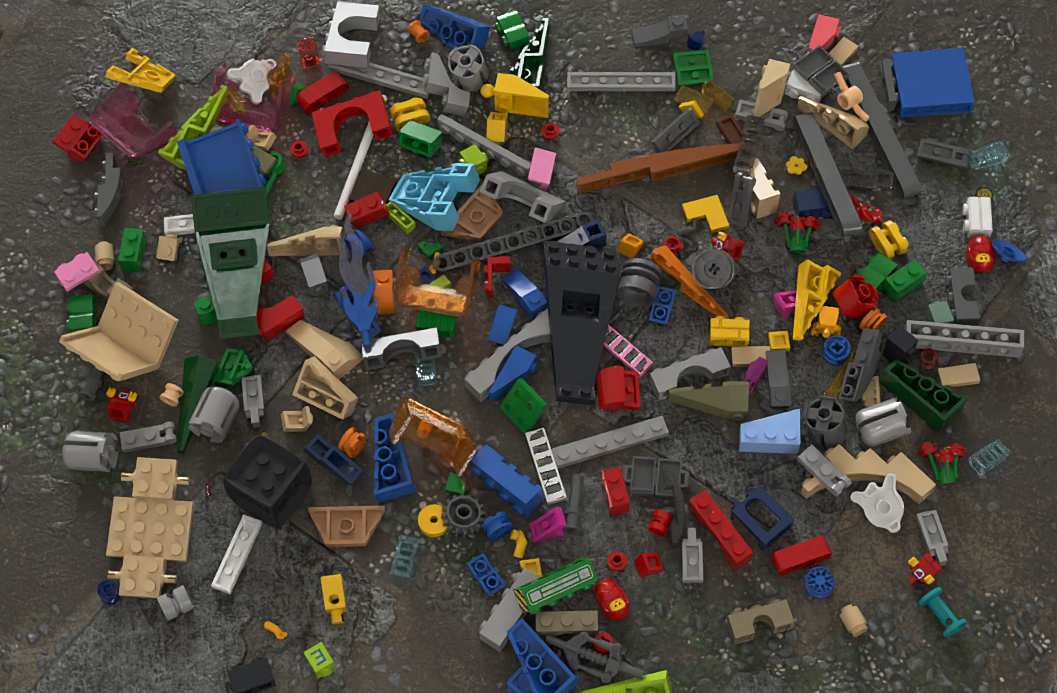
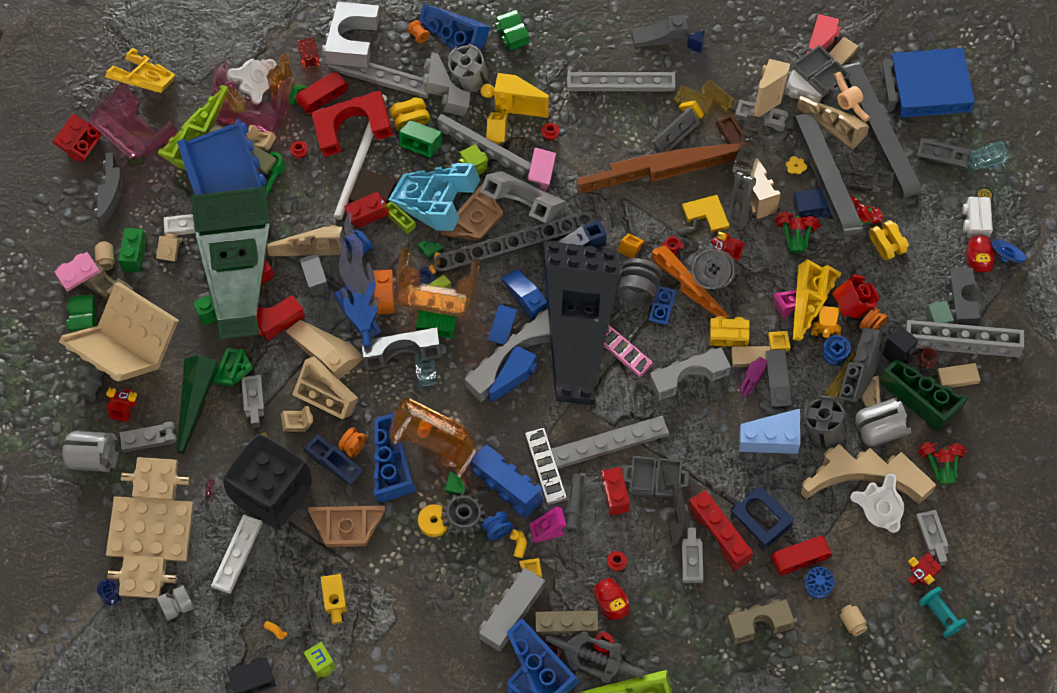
(171, 394): light nougat wheel -> none
(214, 414): light grey cylinder -> none
(409, 540): clear light blue slope -> none
(485, 575): blue slope -> none
(495, 264): red bracket -> none
(523, 405): green plate -> none
(533, 56): dark green wedge -> none
(555, 585): green brick -> none
(618, 389): red brick -> none
(648, 564): red slope -> none
(660, 523): red wheel -> none
(693, 67): green slope -> none
(722, 401): olive wedge -> none
(823, 470): light grey plate -> none
(877, 270): green brick -> none
(904, 281): green brick -> none
(976, 463): clear light blue slope -> none

